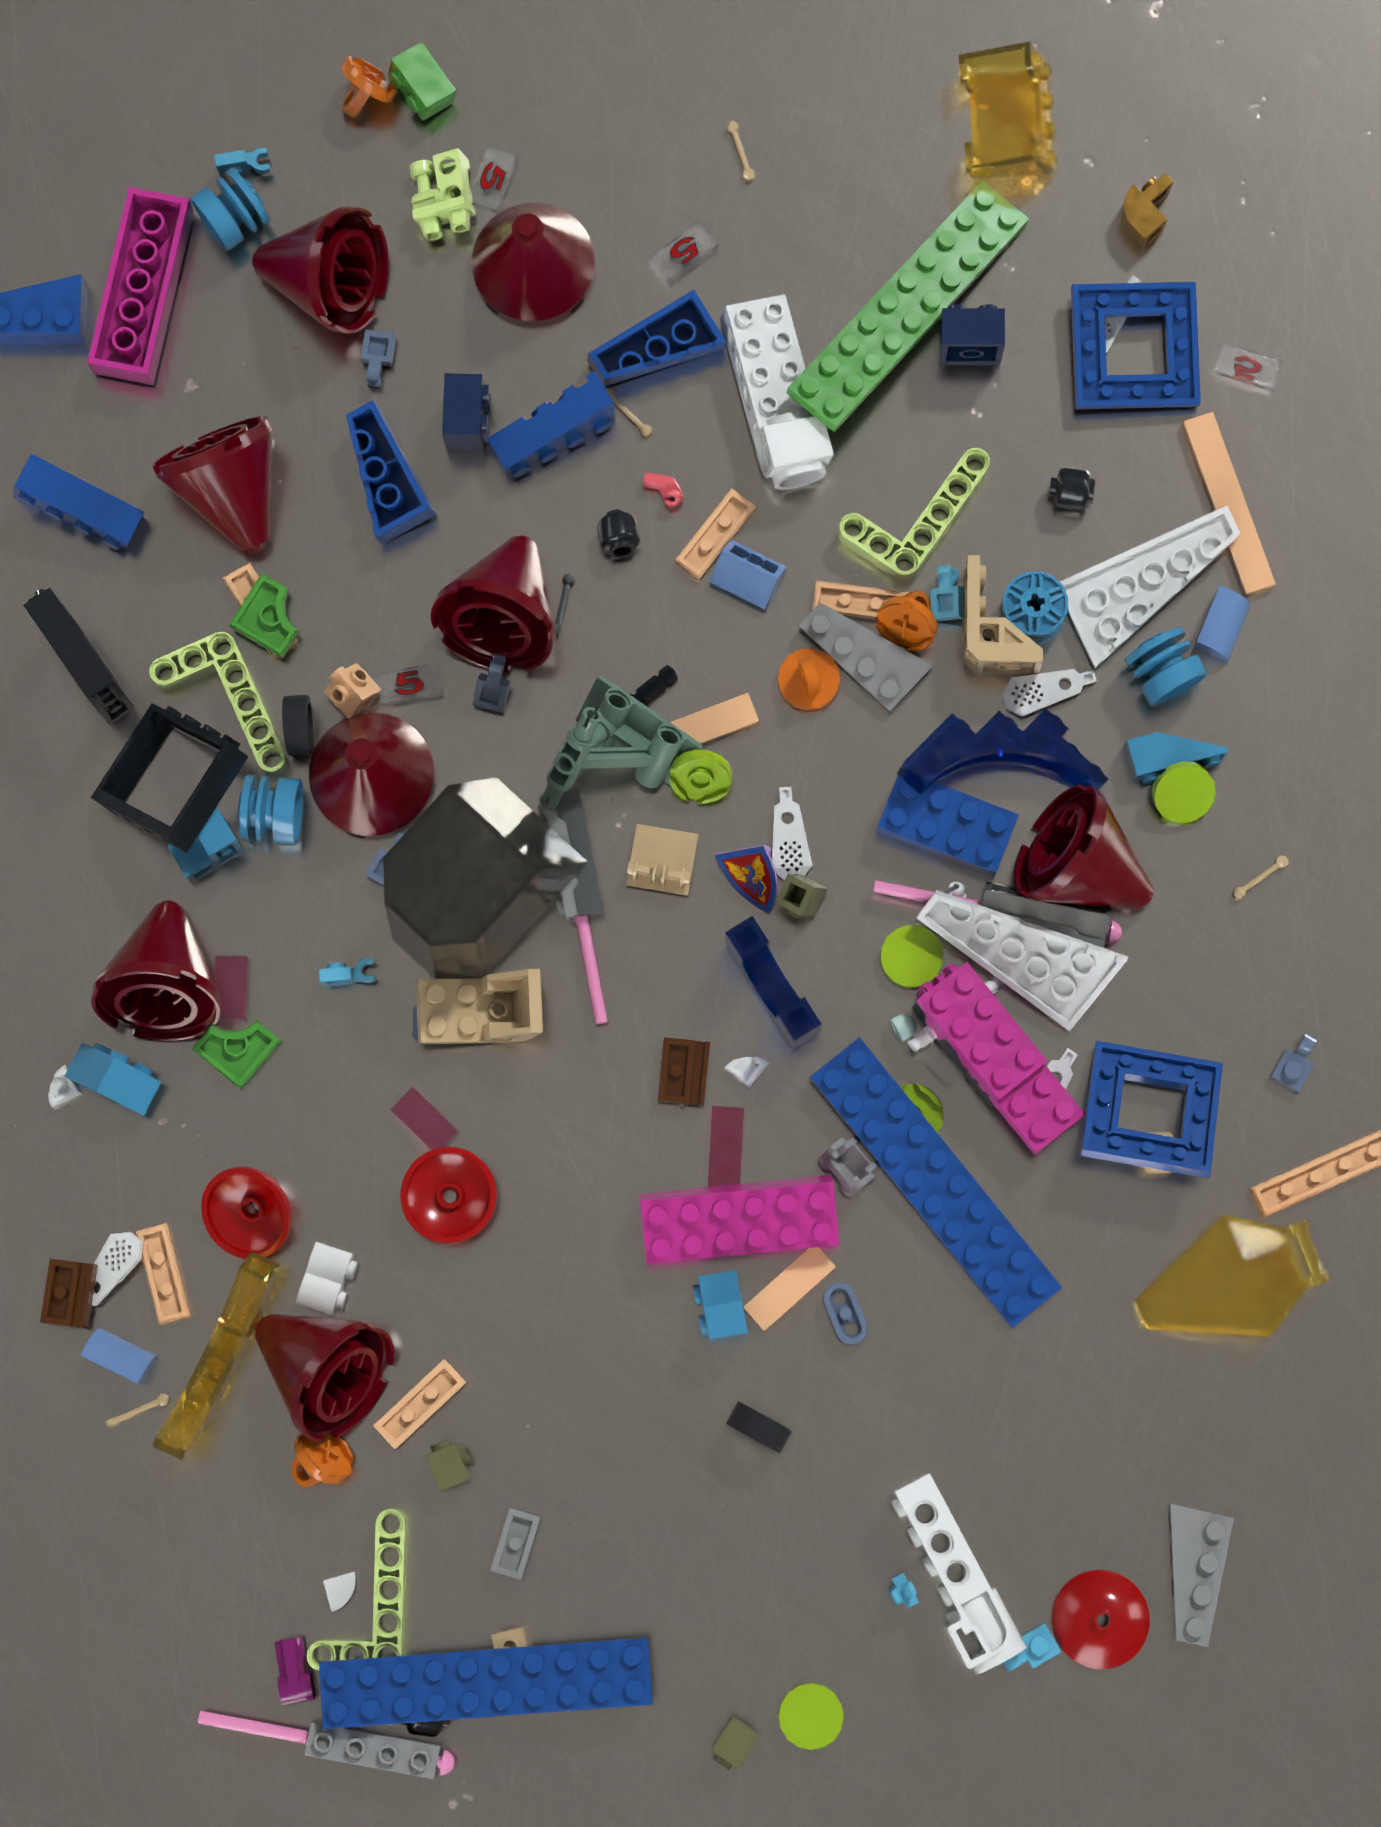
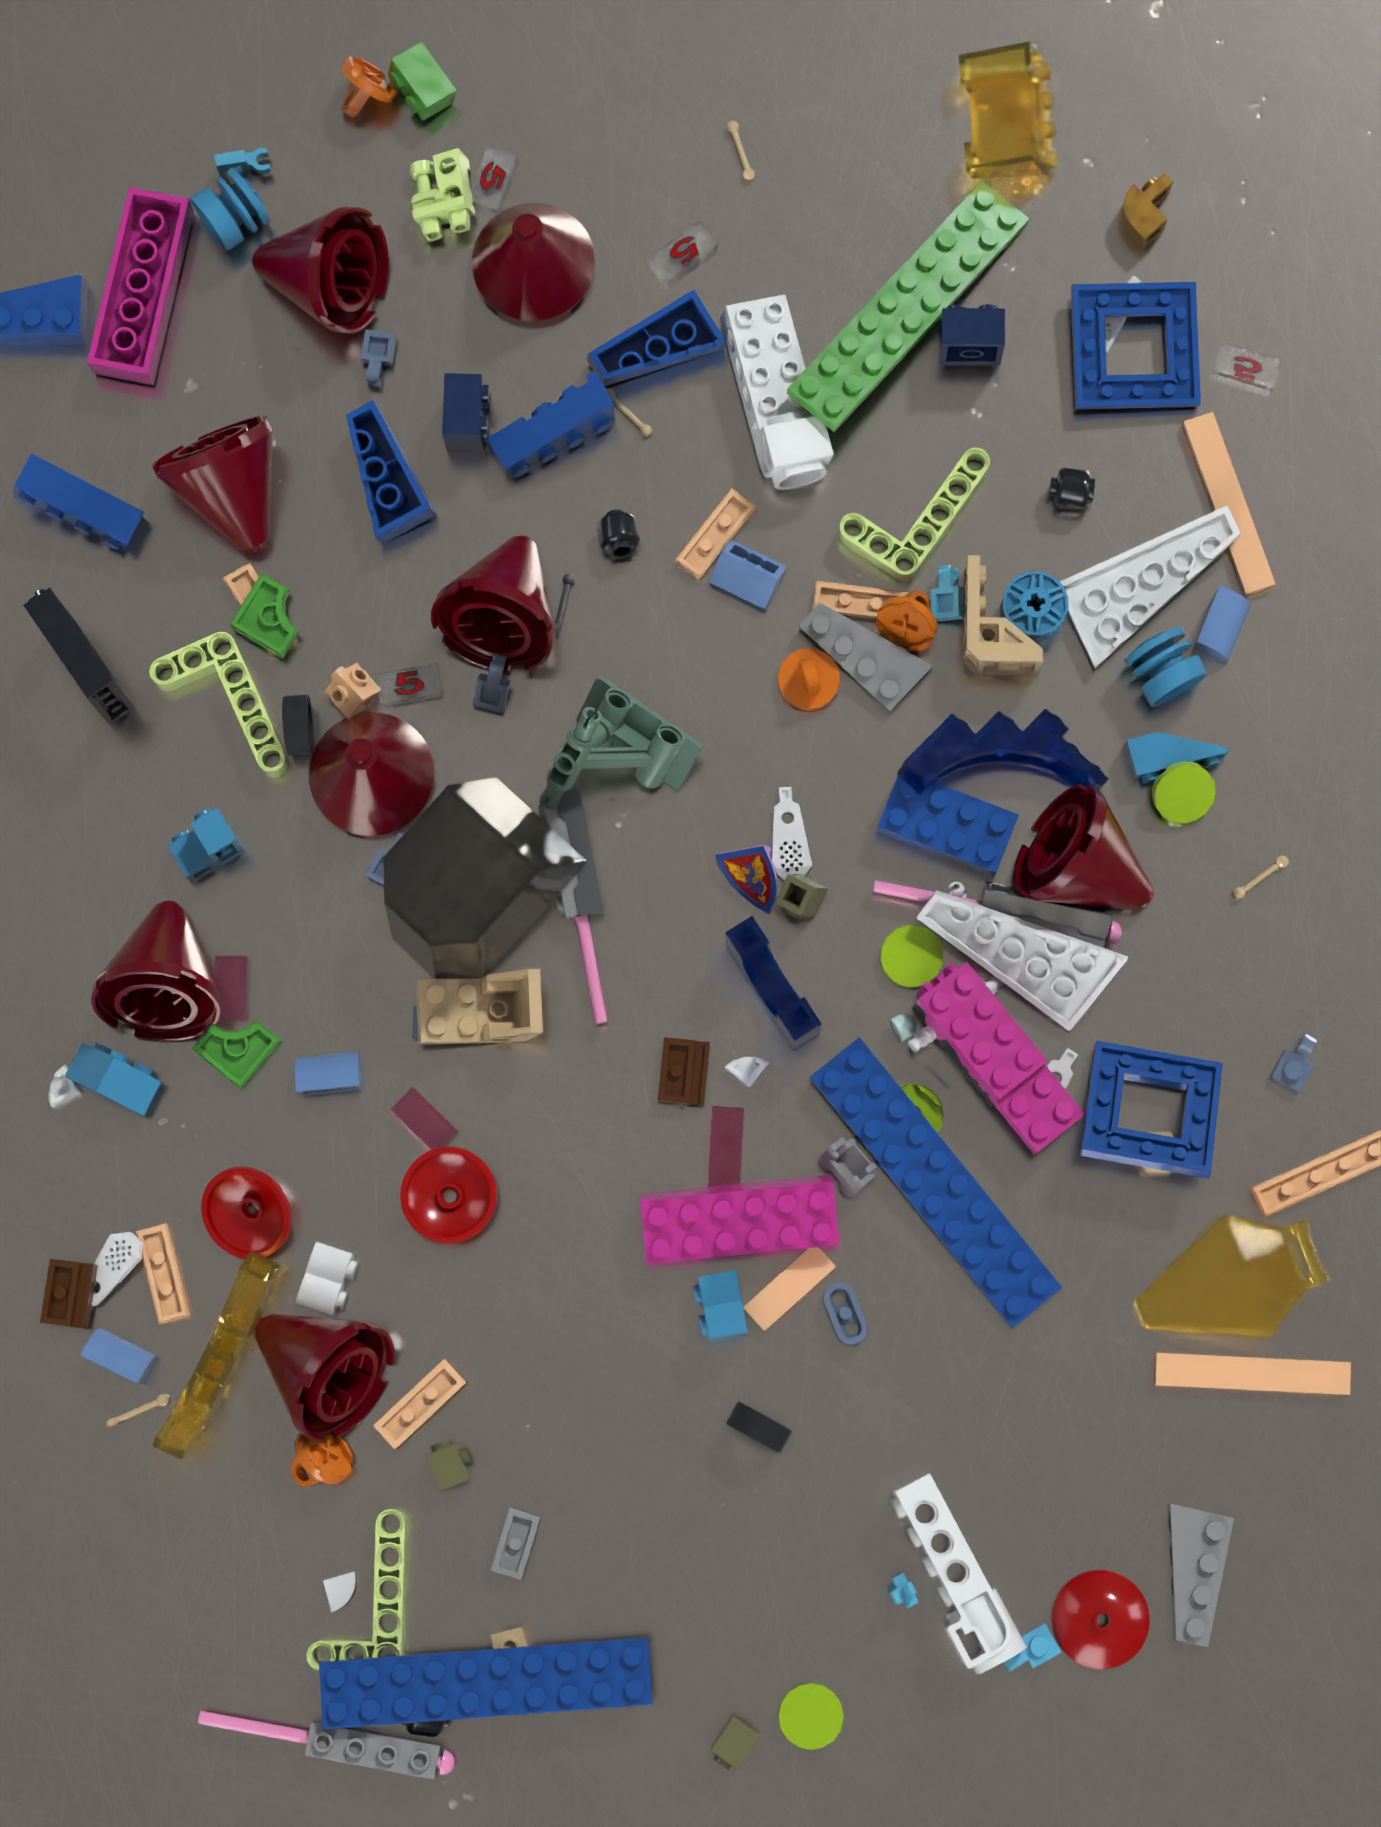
(138, 753): black window -> none
(267, 809): dark azure wheel -> none
(295, 1680): magenta piece -> none
(328, 1073): none -> medium blue brick
(339, 974): medium azure plate -> none
(655, 685): black axle -> none
(662, 859): tan hinge -> none
(667, 487): coral arm -> none
(700, 776): lime tile -> none
(719, 719): light nougat tile -> none
(1048, 688): white piece -> none
(1252, 1373): none -> light nougat tile

